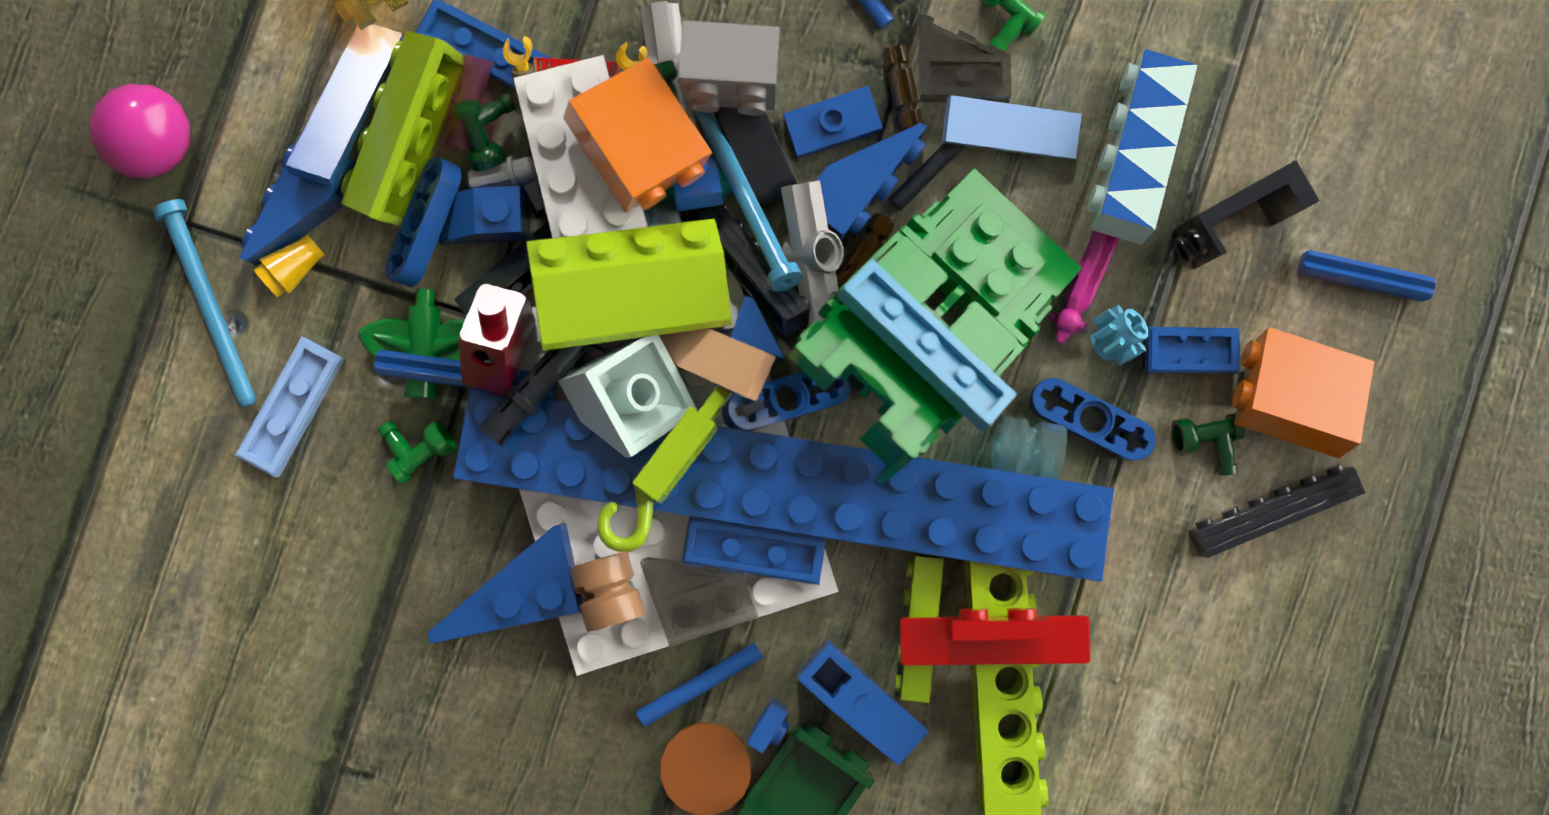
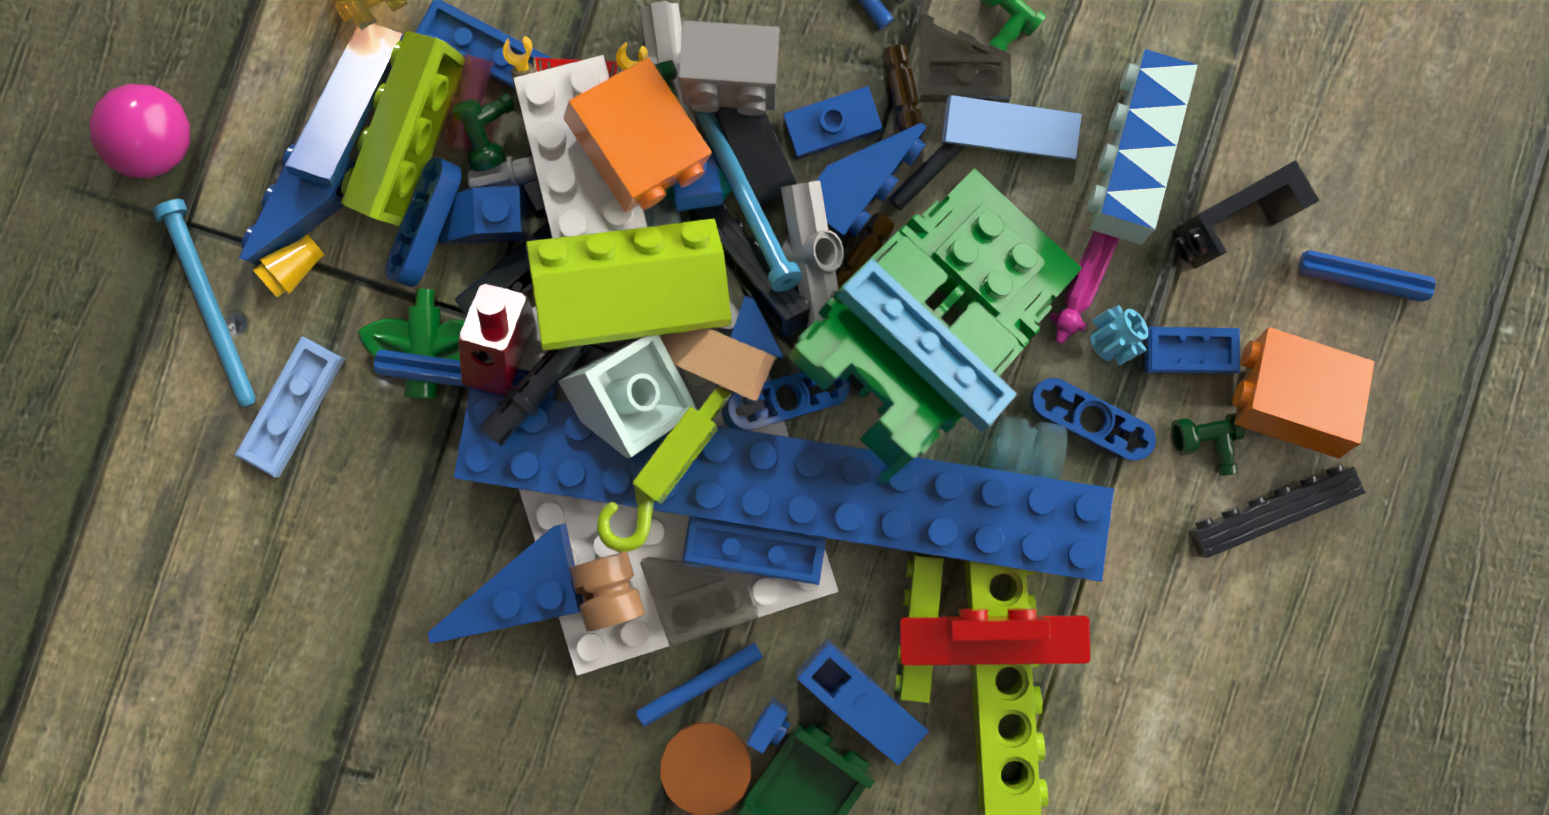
(406, 459): green piece -> none

